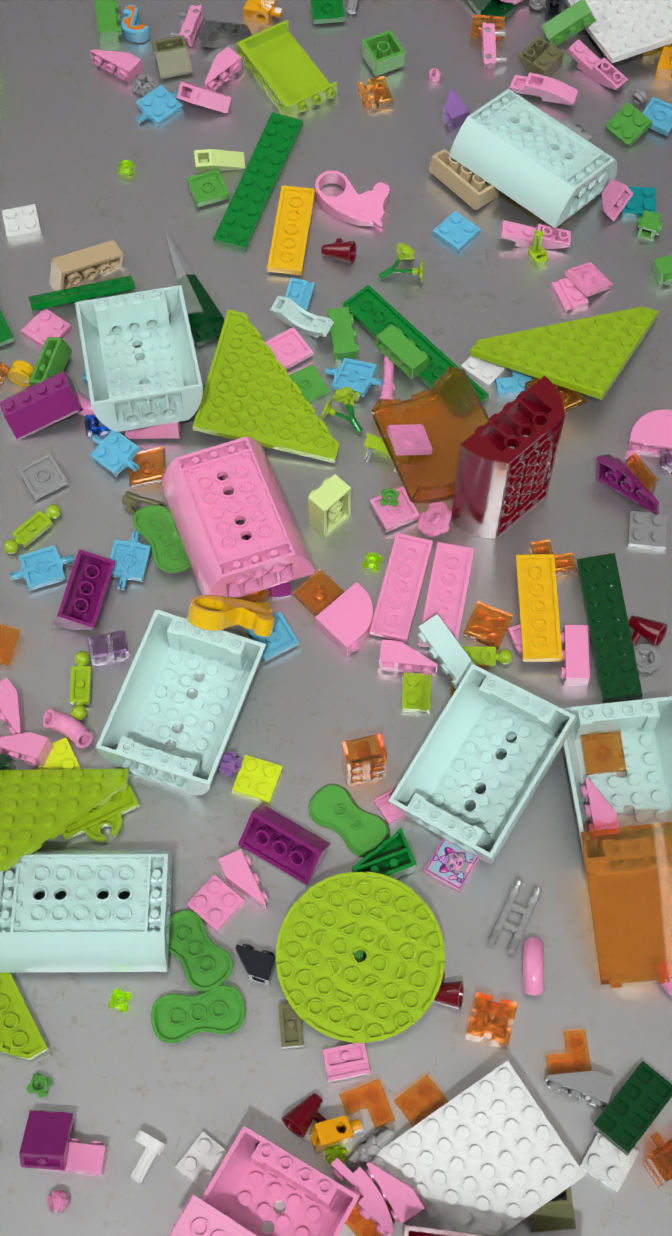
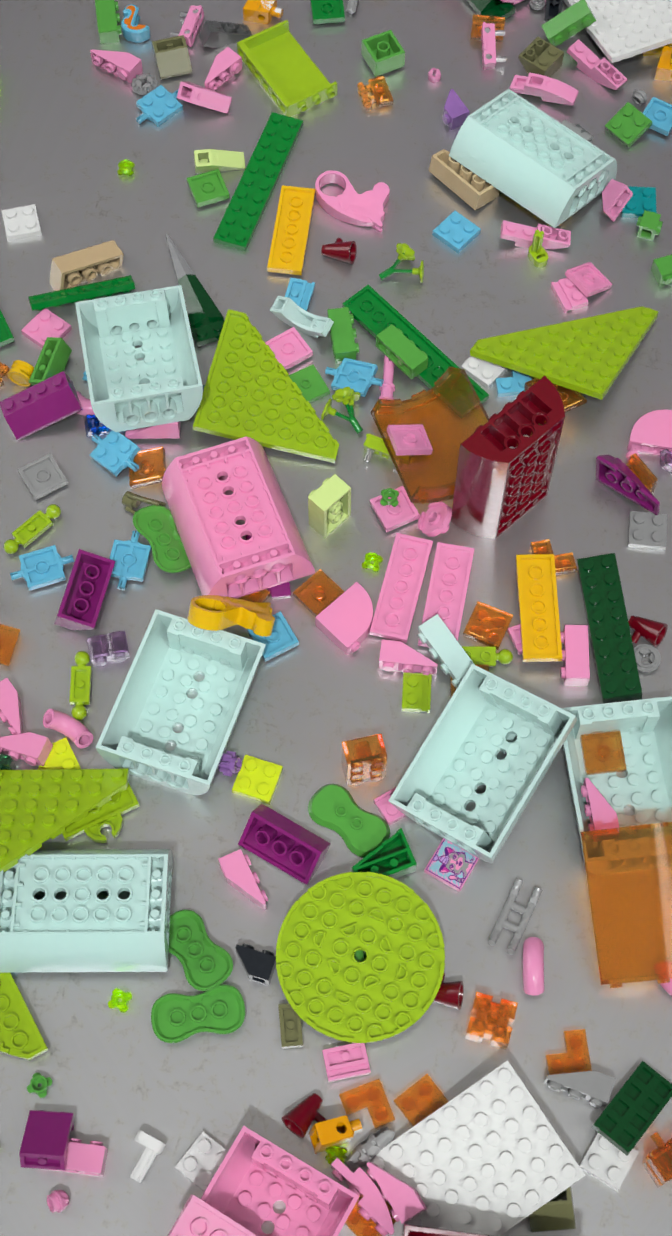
(215, 903): bright pink plate -> none

